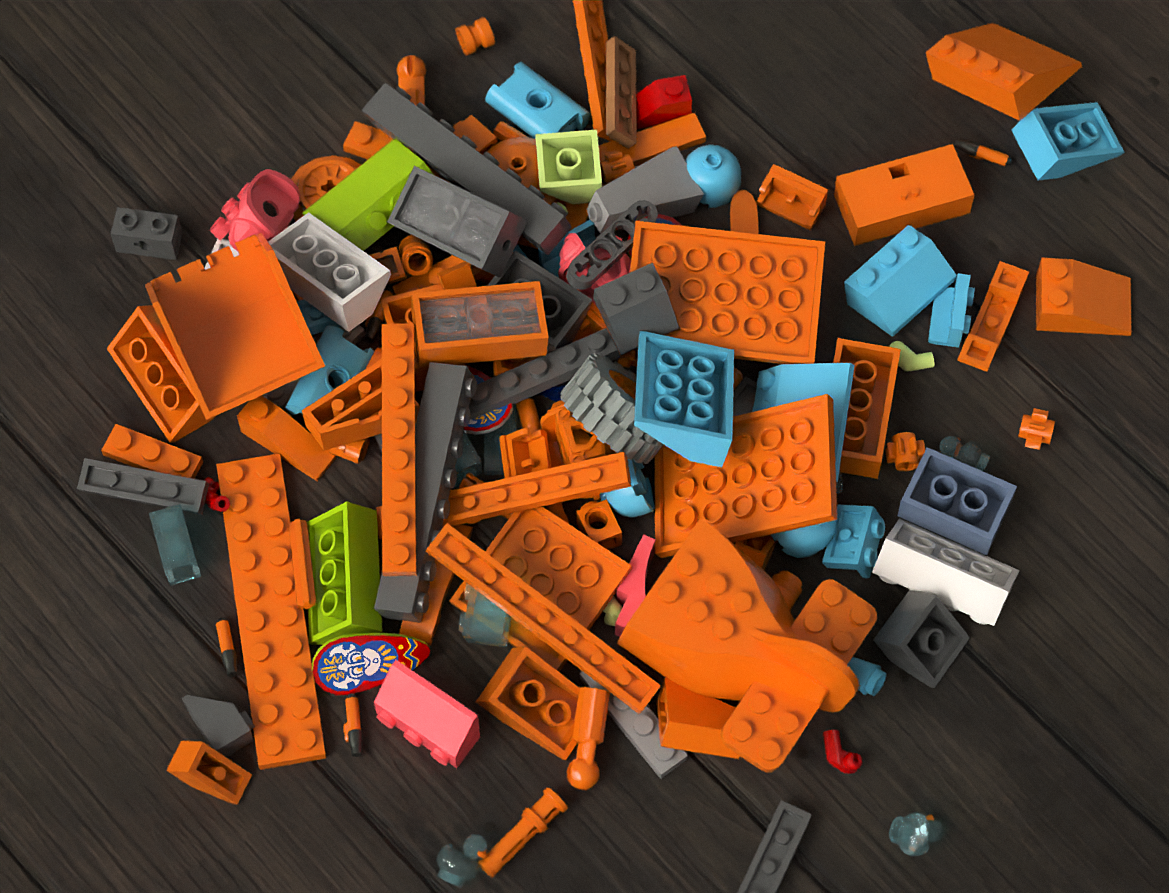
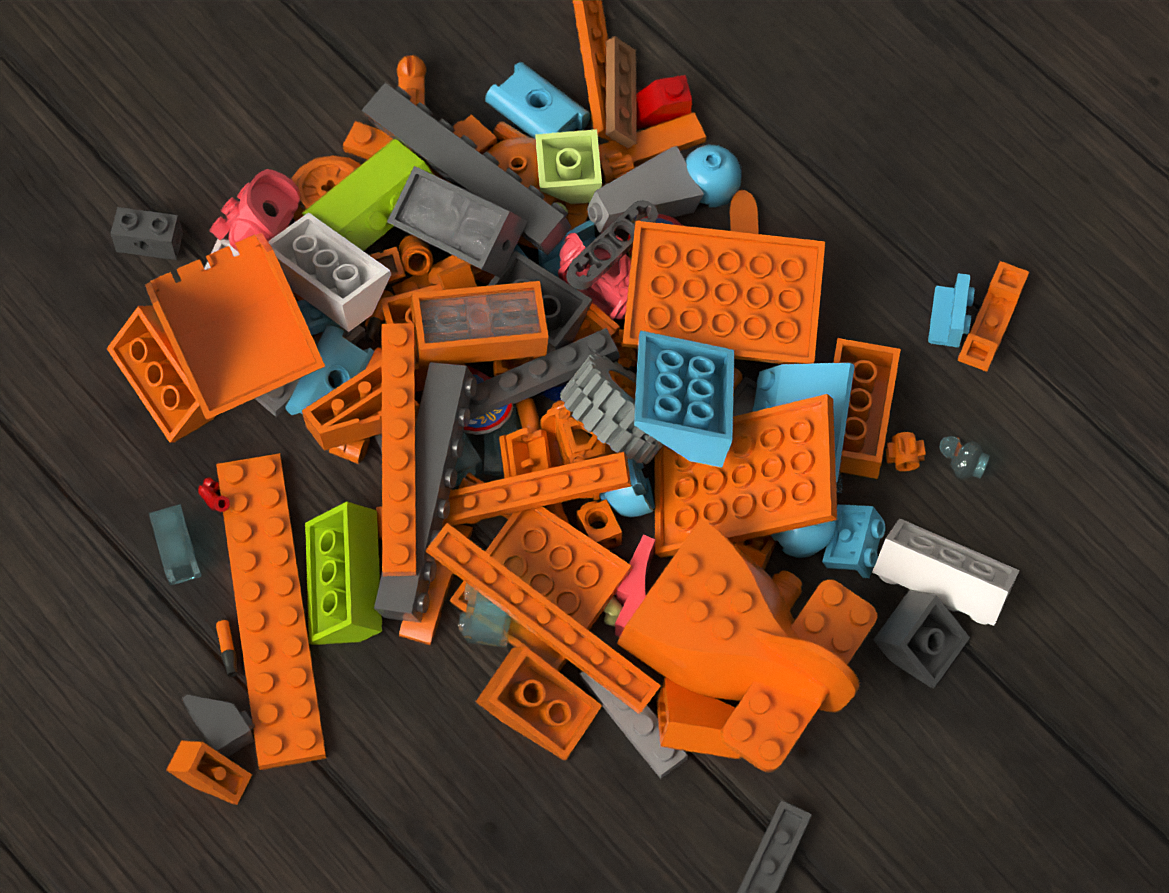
(142, 486): dark grey plate -> none
(149, 453): orange plate -> none
(284, 435): orange slope -> none
(302, 564): orange axle -> none
(352, 728): piece -> none
(363, 660): shield -> none
(426, 715): coral slope -> none
(458, 866): clear light blue animal -> none
(473, 36): orange wheel -> none
(533, 822): orange pin -> none
(588, 732): orange piece -> none
(635, 304): dark grey slope -> none
(792, 197): orange hinge -> none
(836, 756): red arm -> none
(869, 676): medium azure cone -> none
(899, 281): medium azure slope -> none
(903, 193): orange brick -> none
(910, 361): yellowish green arm -> none
(915, 832): clear light blue animal -> none
(956, 501): sand blue brick -> none
(980, 152): piece -> none
(999, 68): orange slope -> none
(1036, 429): orange gear -> none
(1066, 139): medium azure slope -> none
(1081, 298): orange slope -> none

